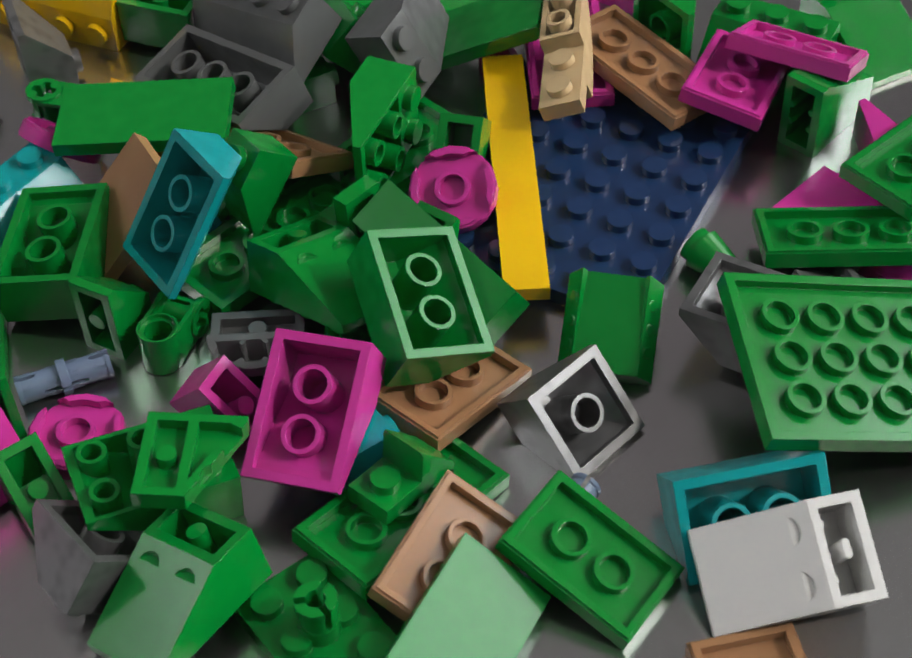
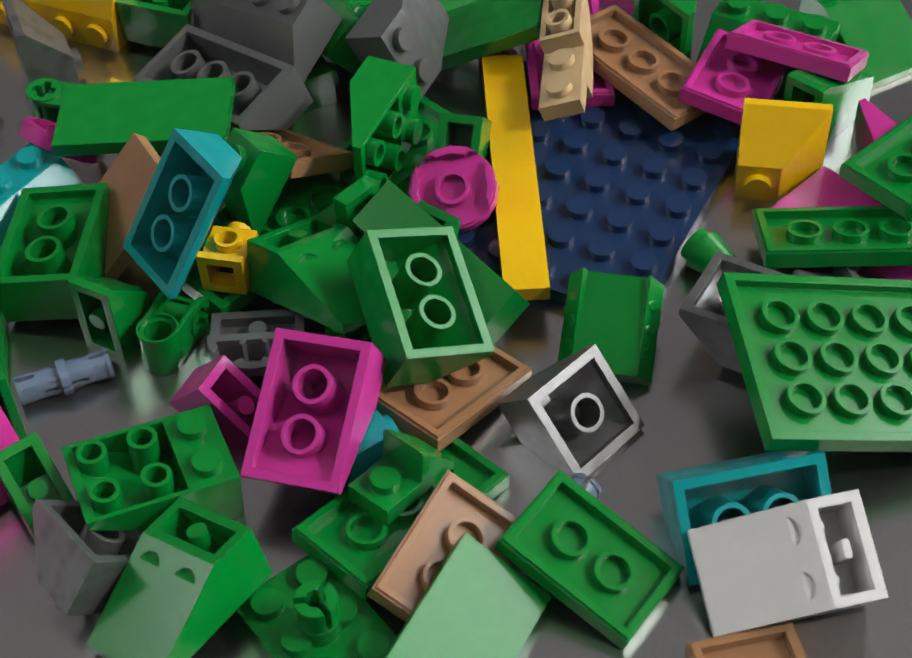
(73, 421): dark pink tile -> none
(182, 456): green wing -> none
(226, 249): none -> yellow brick
(779, 146): none -> yellow slope

